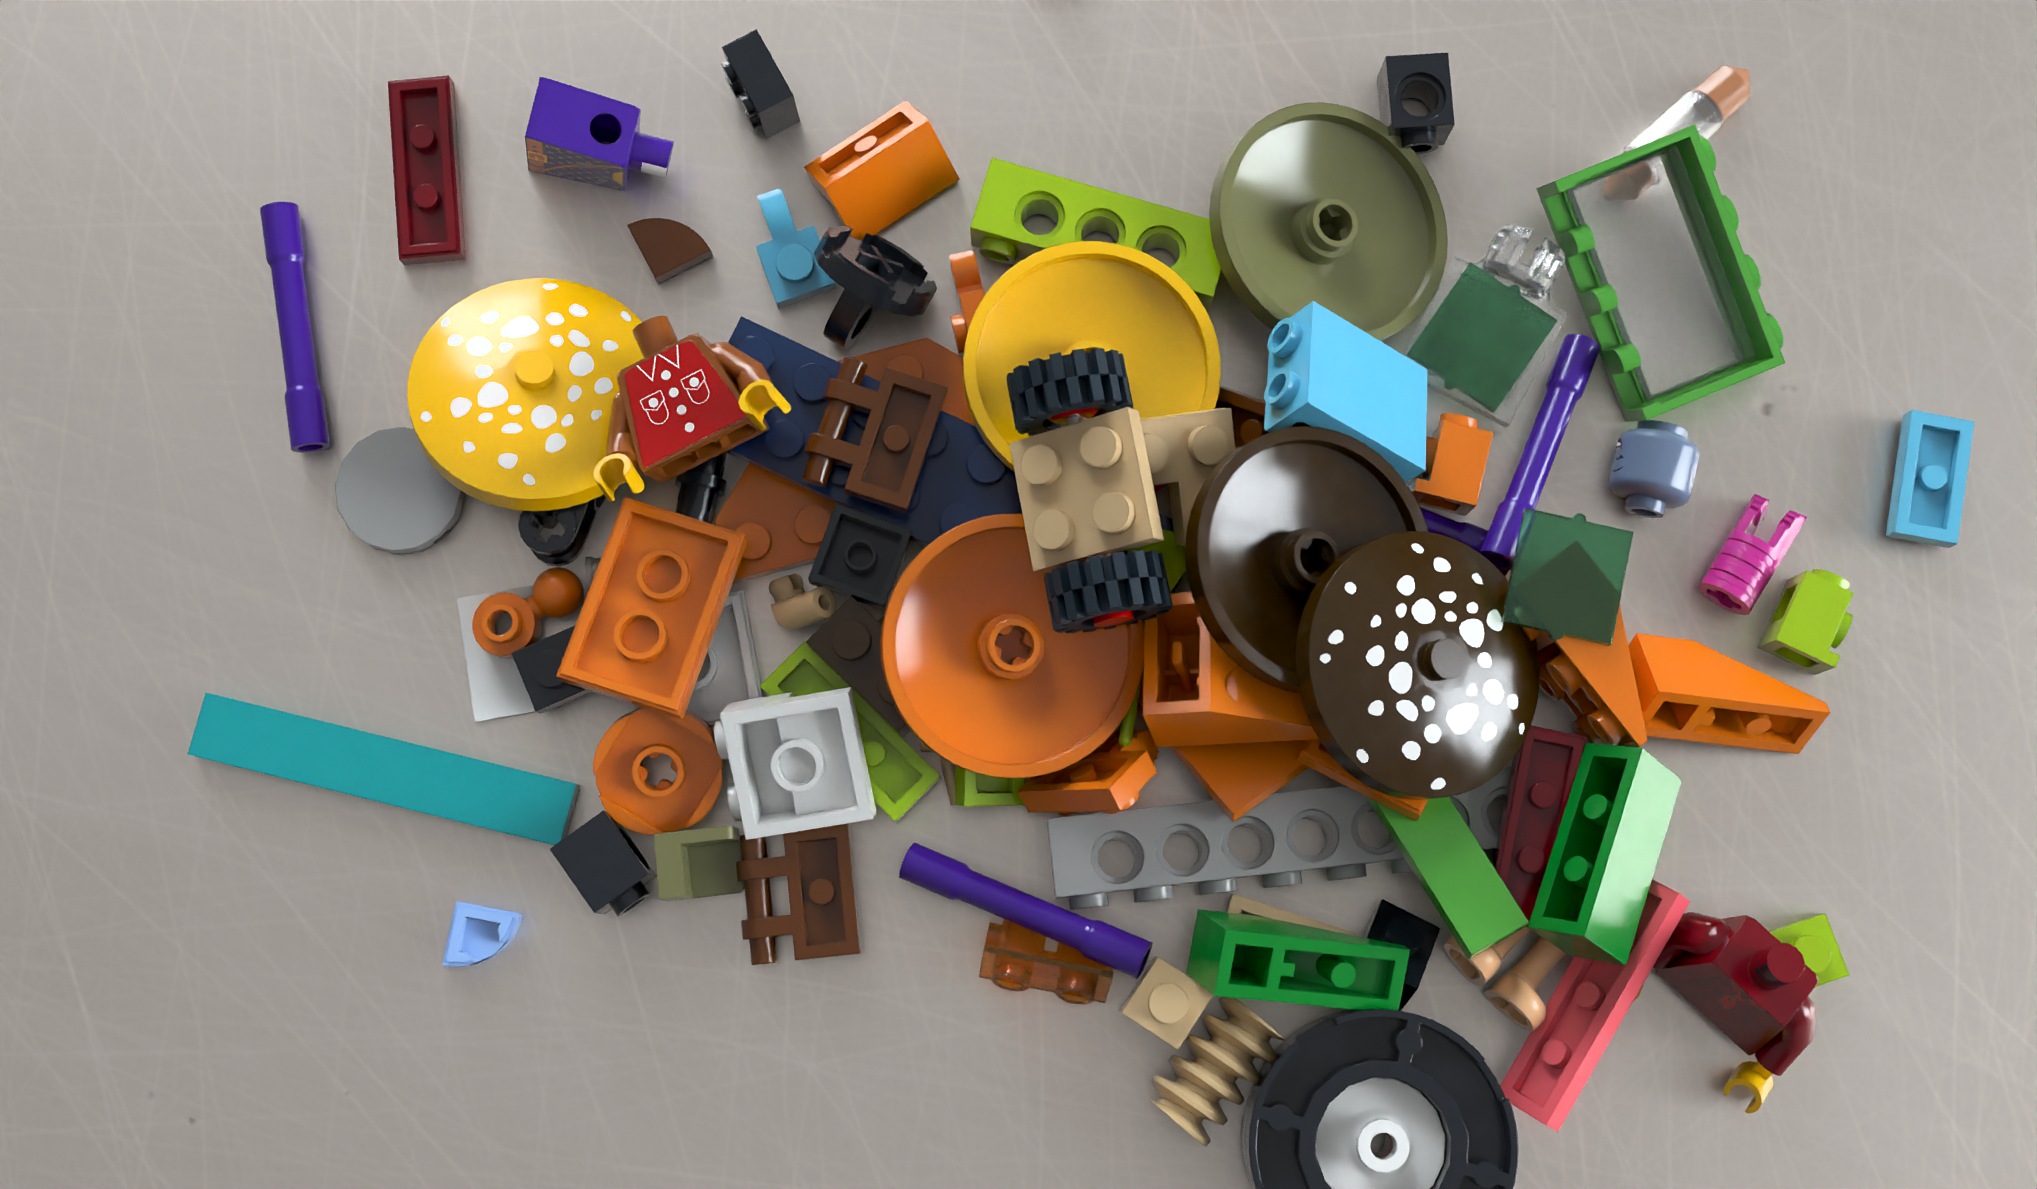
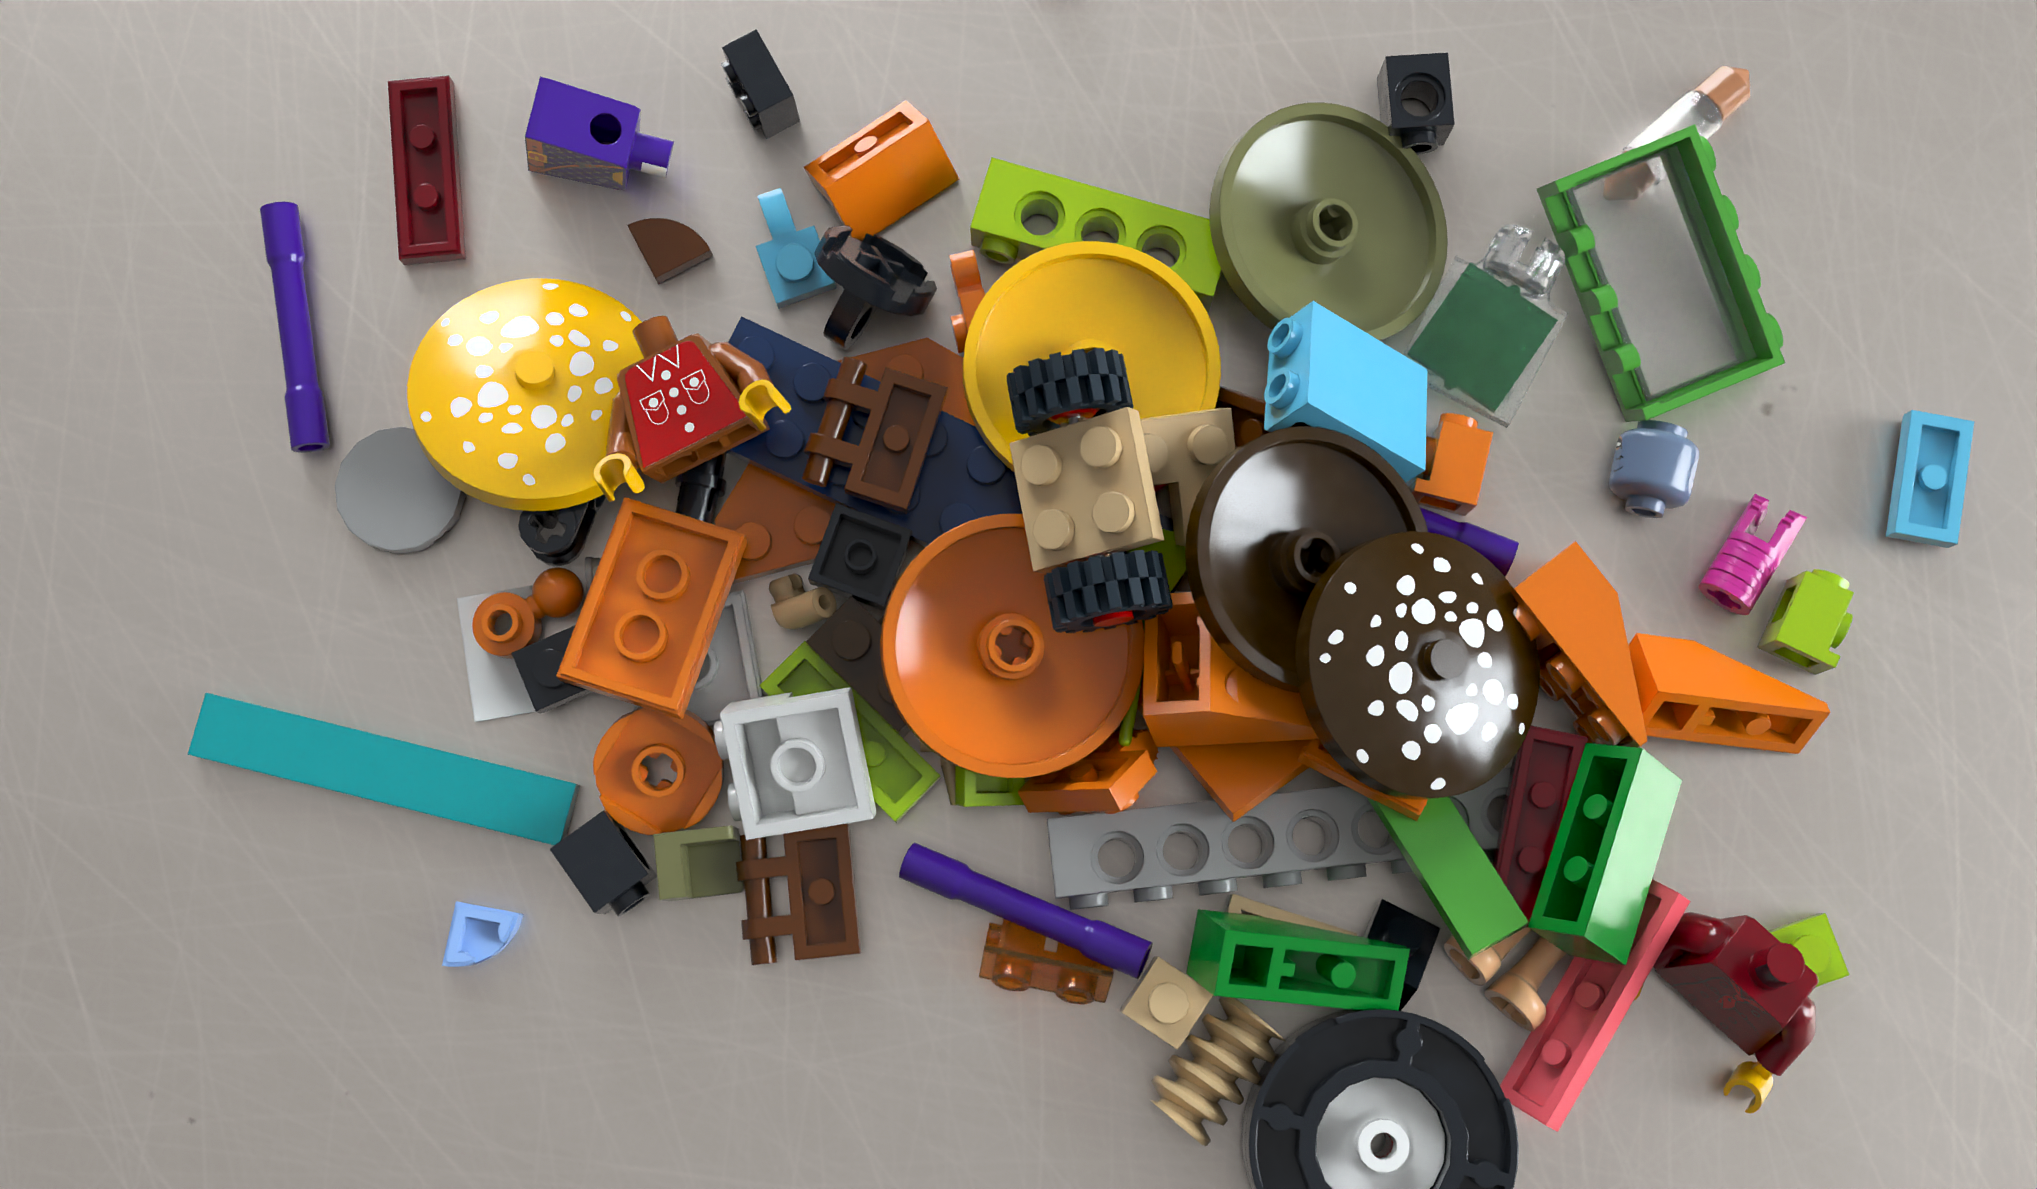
(1563, 390): dark purple piece -> none
(1567, 576): clear green piece -> none

